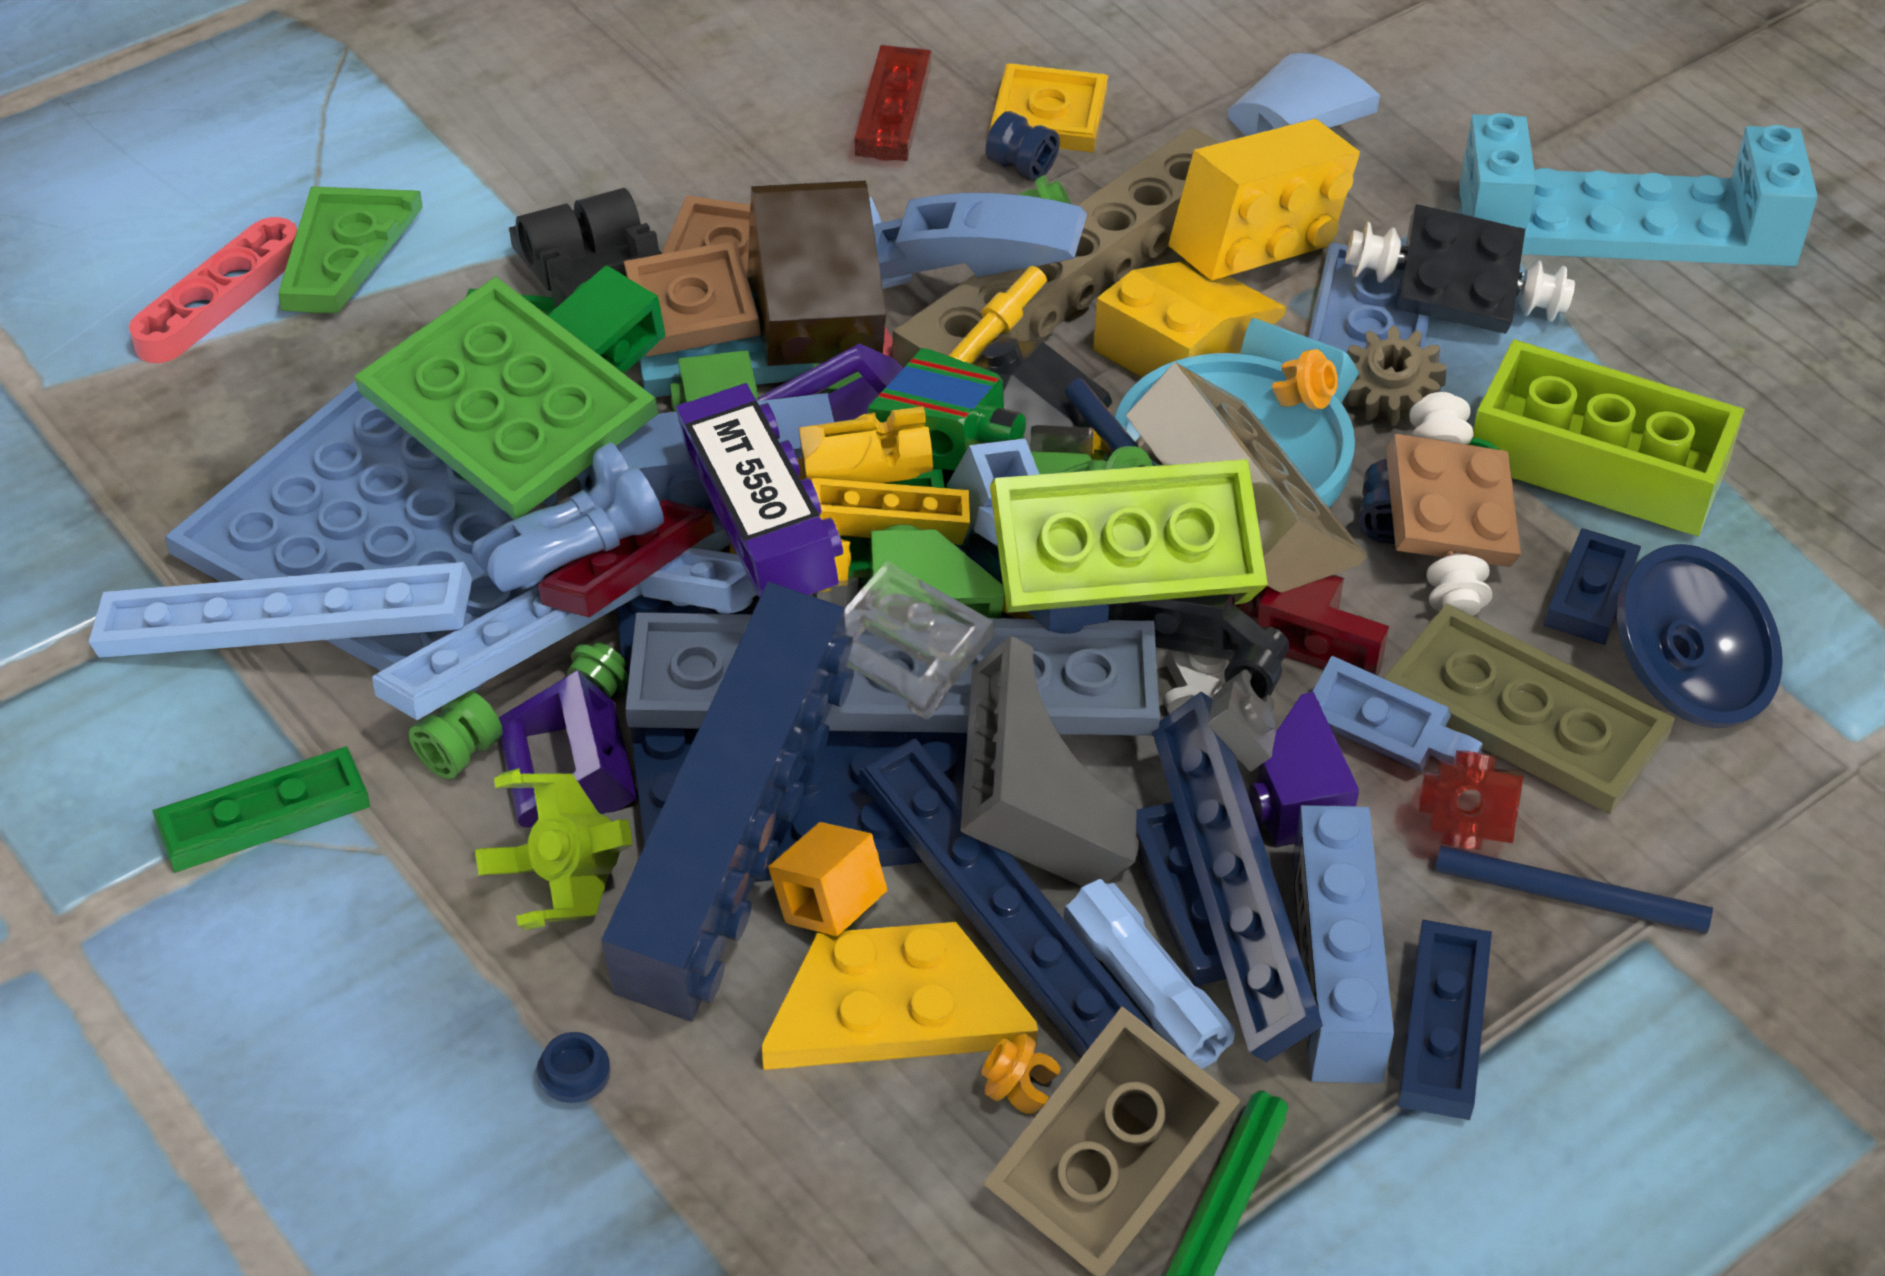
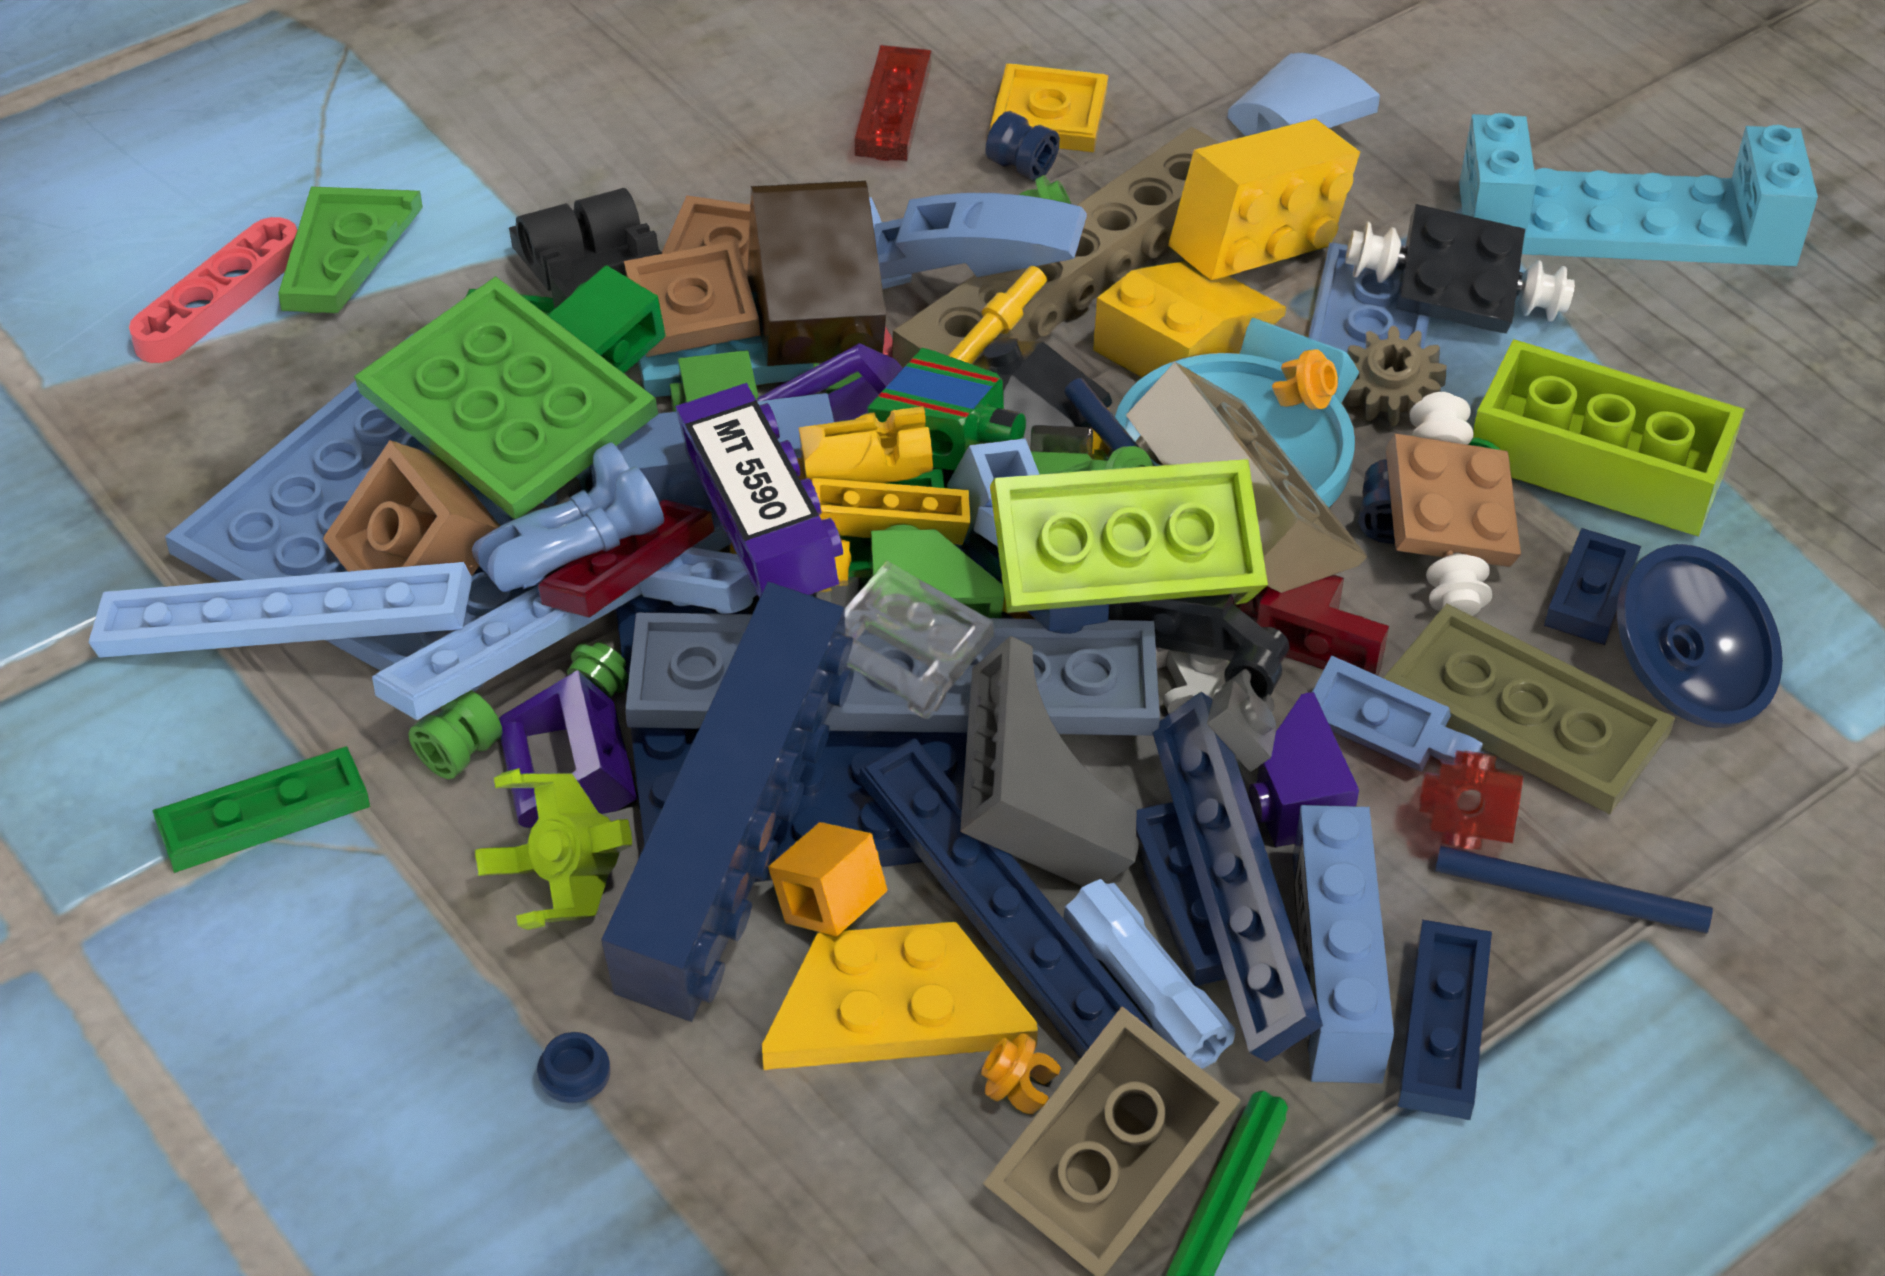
(409, 514): none -> medium nougat slope

